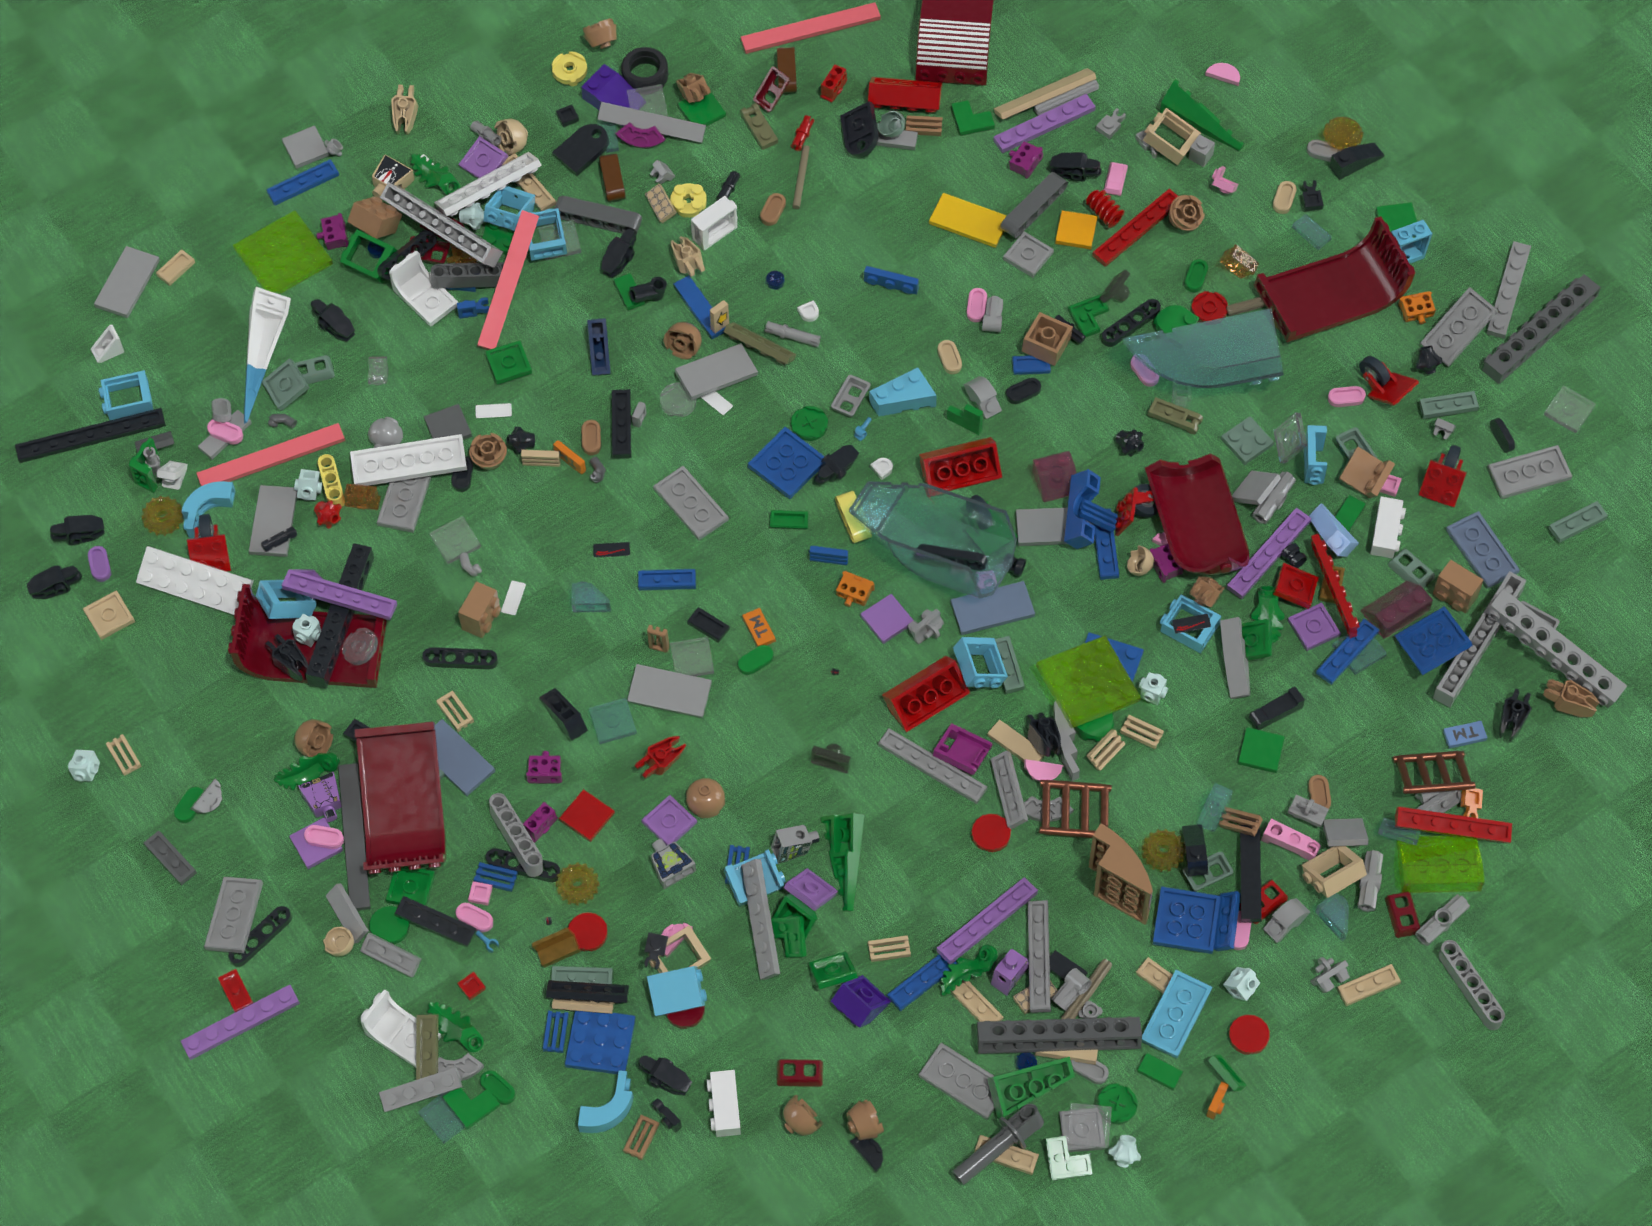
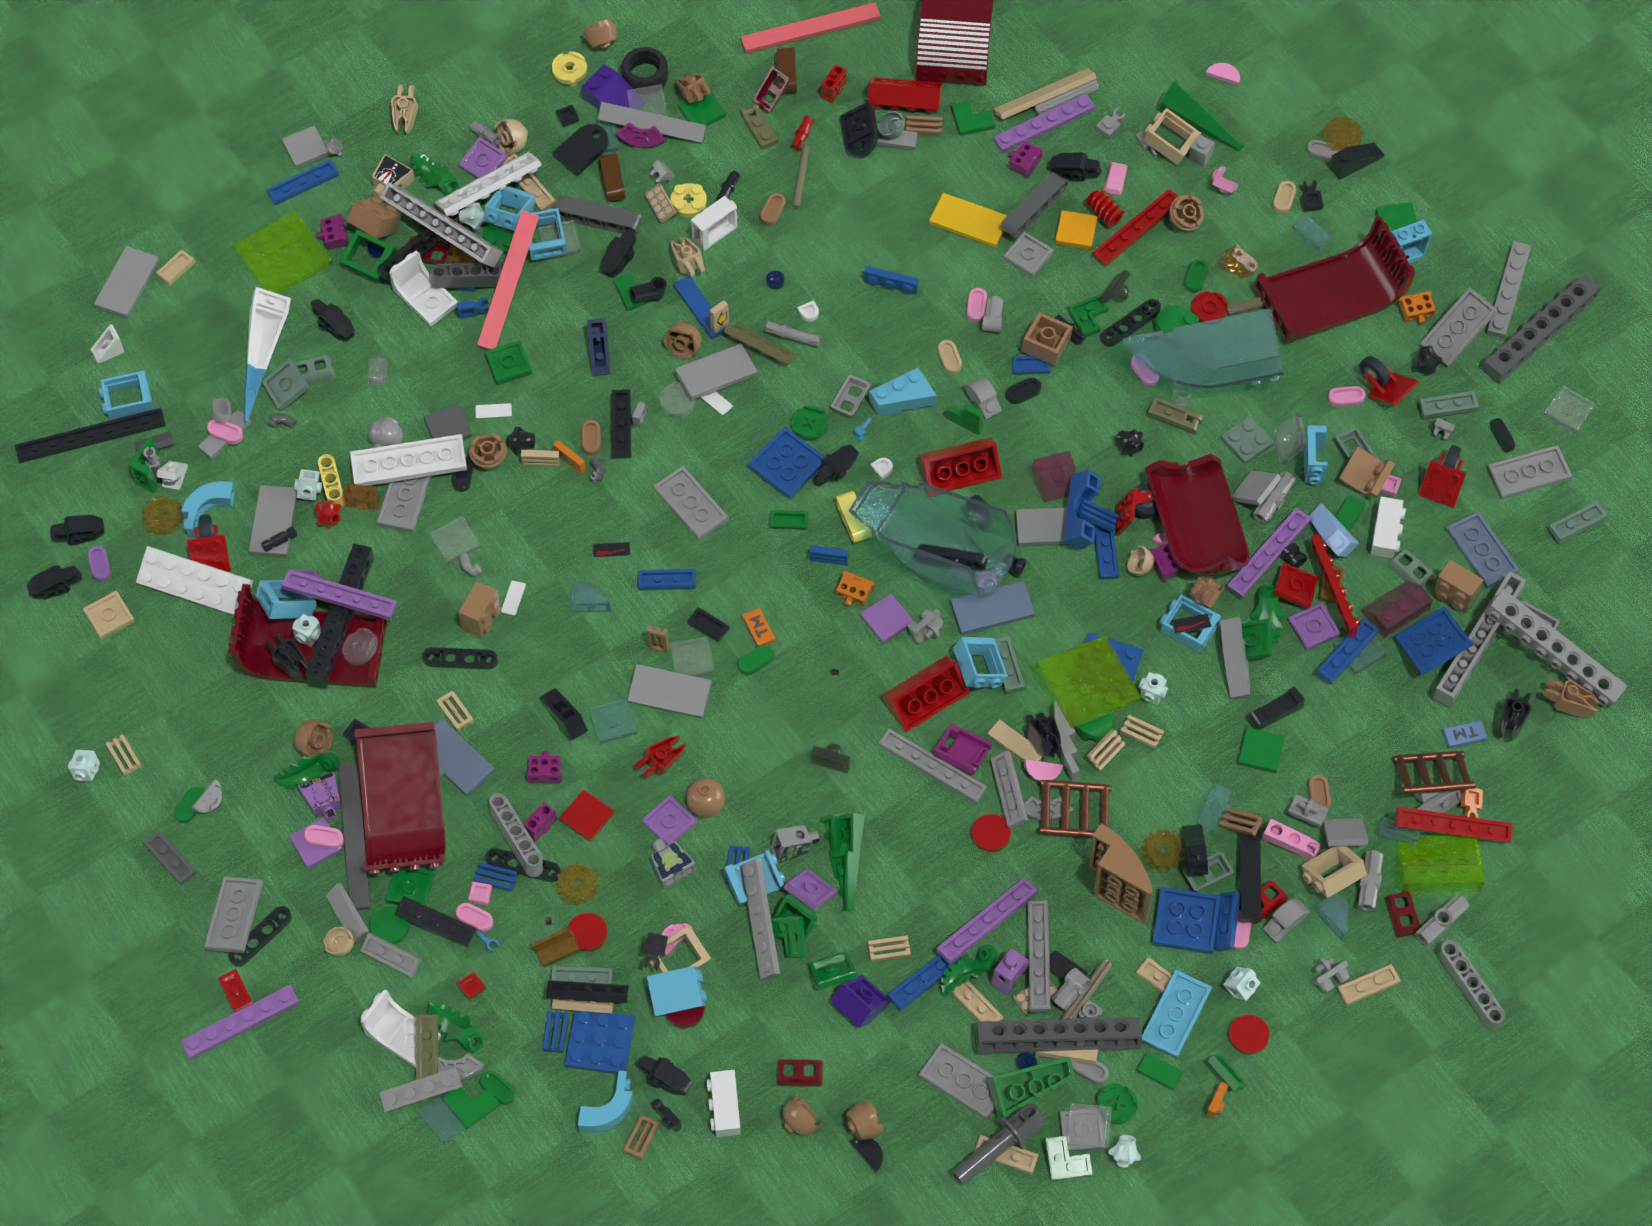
(273, 455): coral tile -> none

